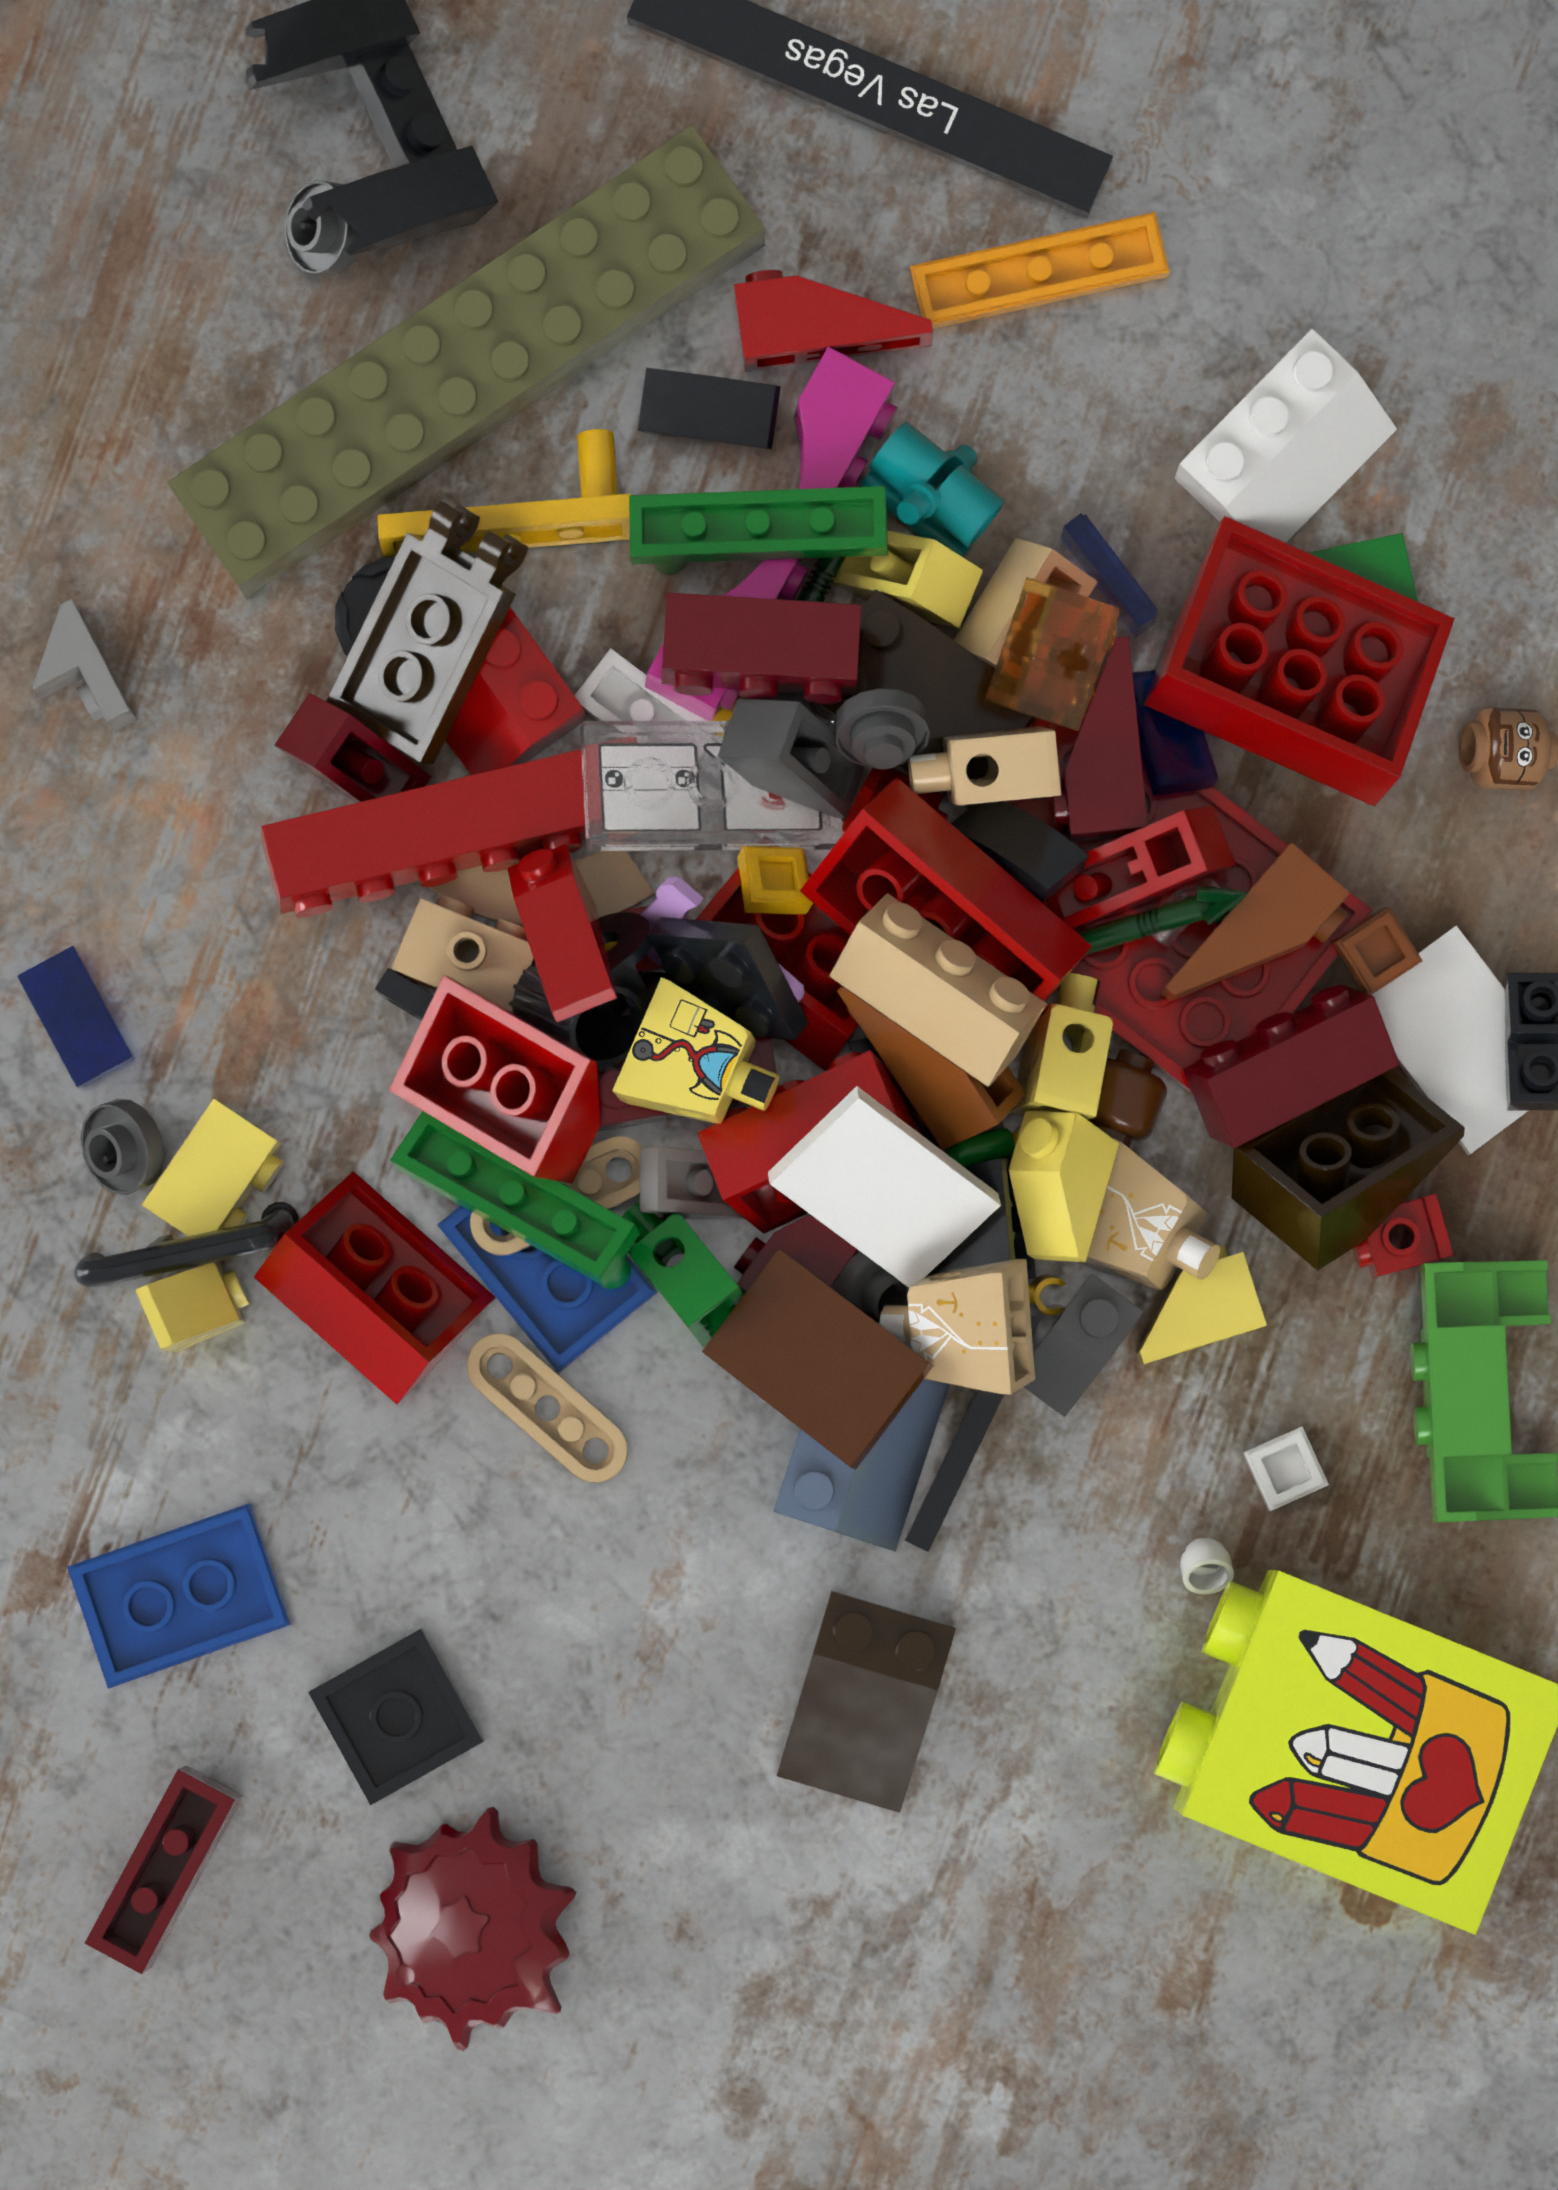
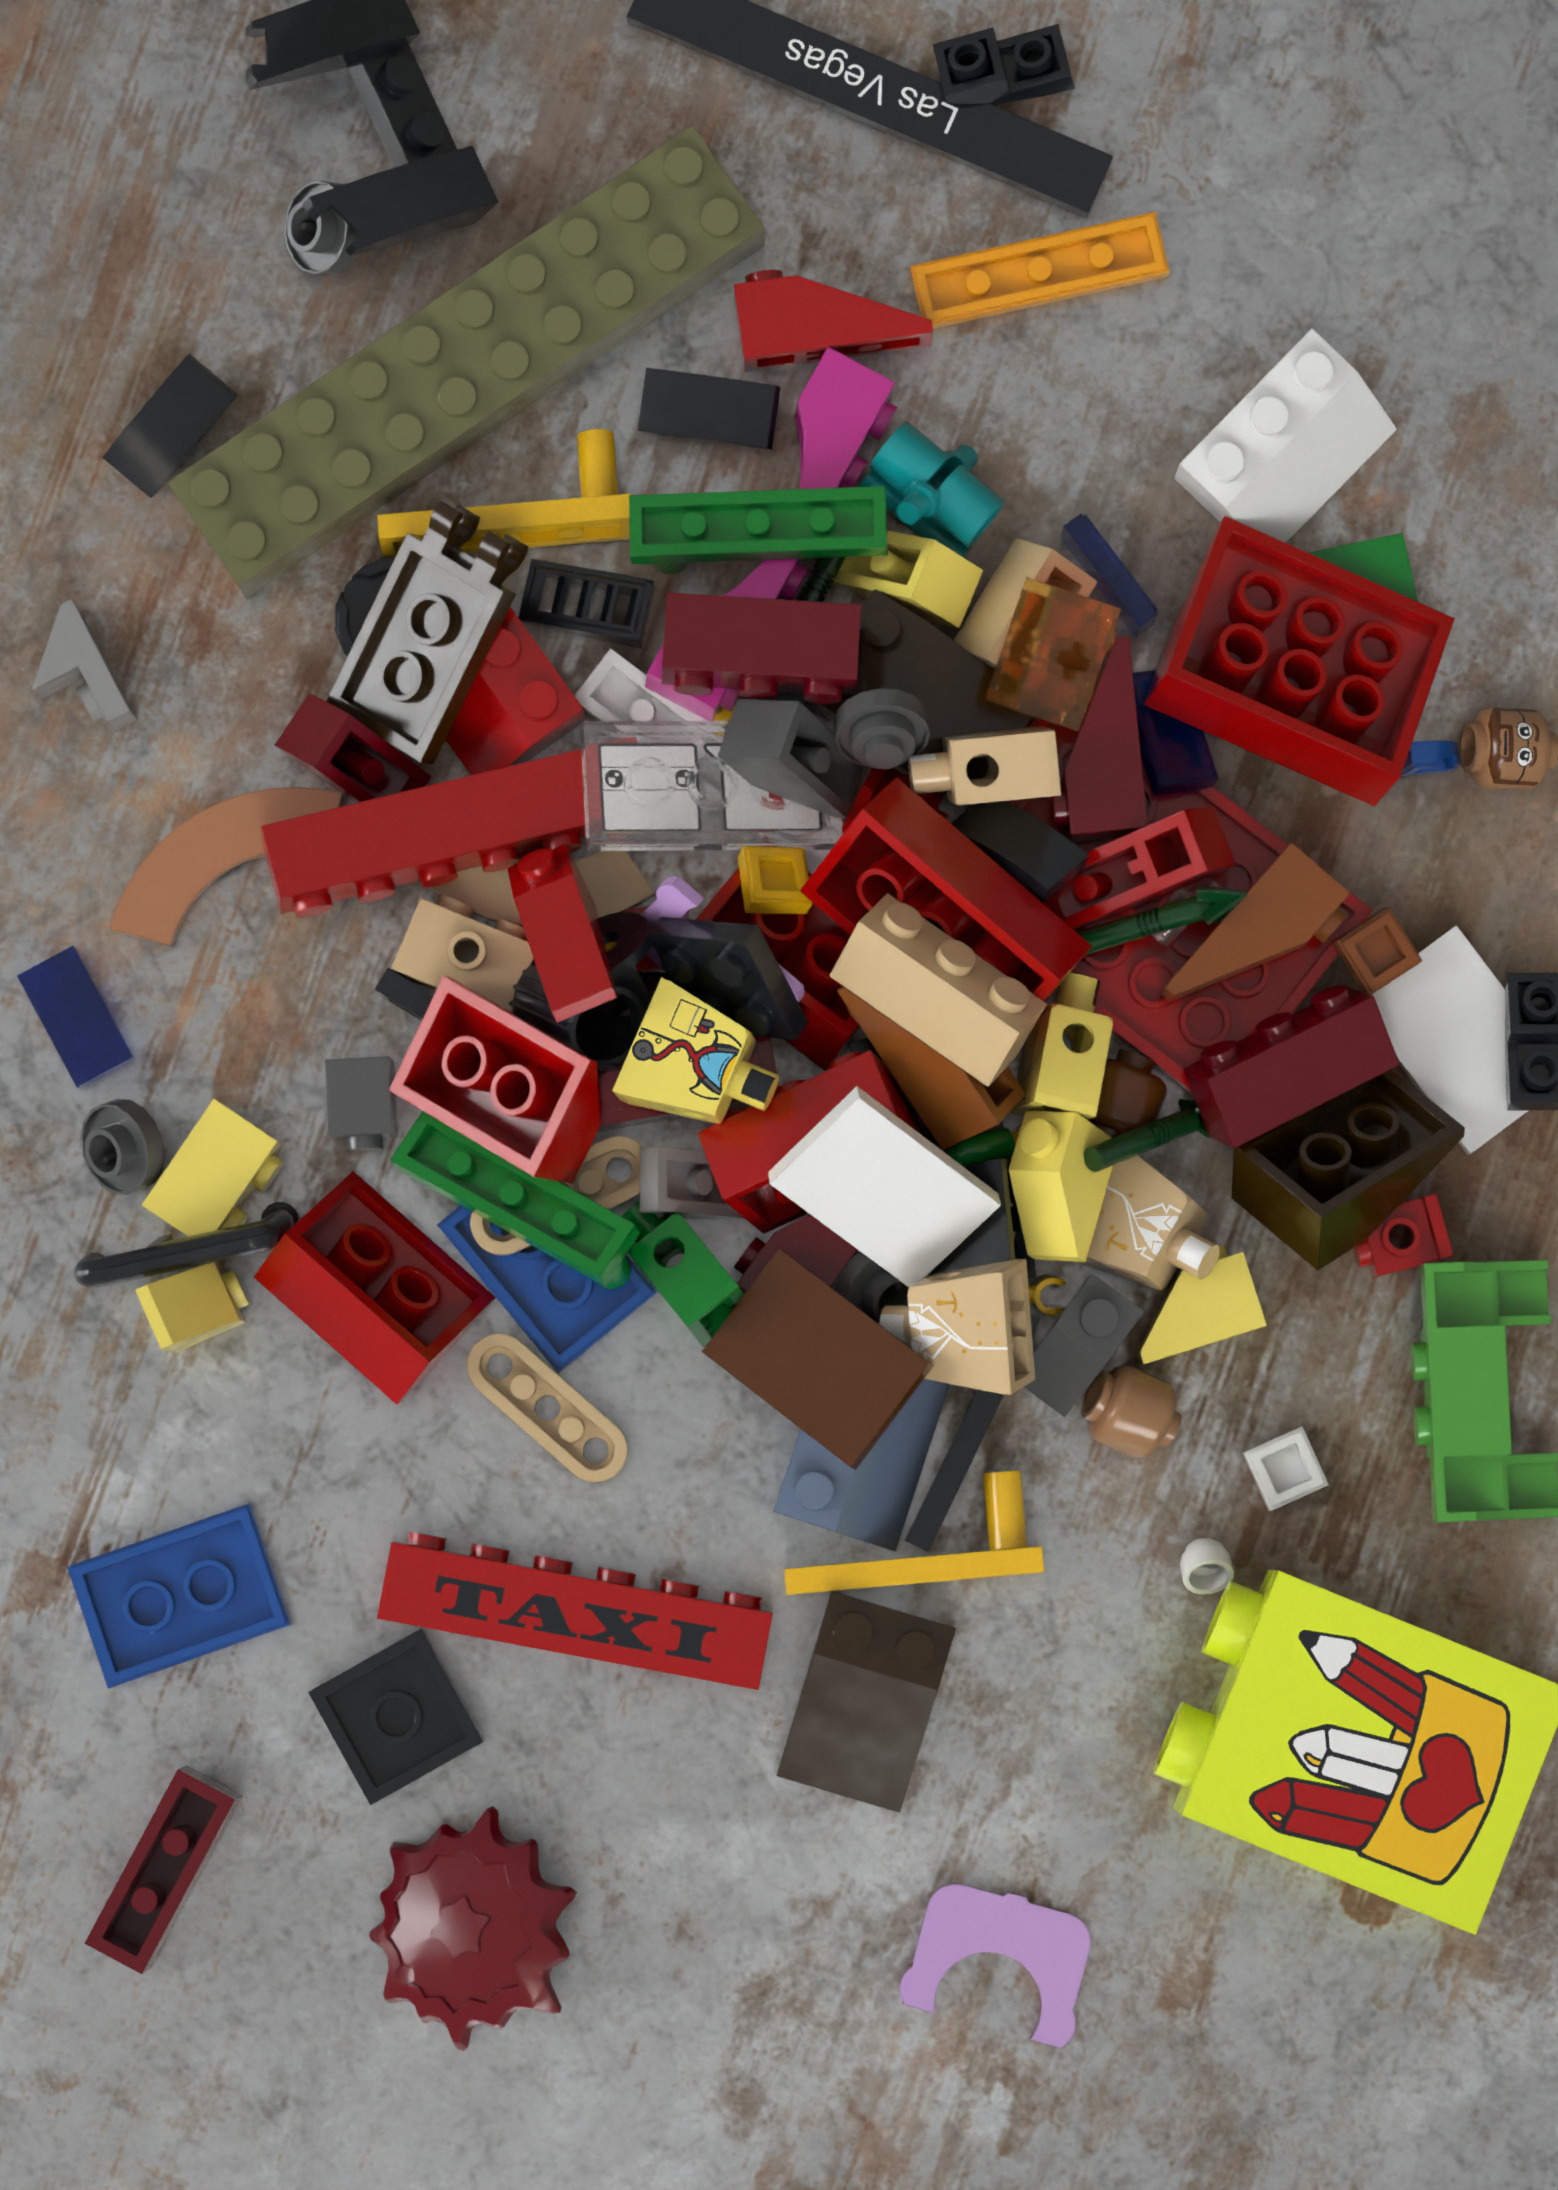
(170, 425): none -> black slope
(201, 852): none -> nougat tile
(360, 1102): none -> dark grey brick
(574, 1613): none -> red brick
(638, 611): none -> black slope
(975, 1921): none -> lavender piece
(1006, 1554): none -> yellow piece
(1007, 70): none -> black slope
(1131, 1411): none -> medium nougat head
(1146, 1137): none -> dark green piece
(1431, 757): none -> blue tile

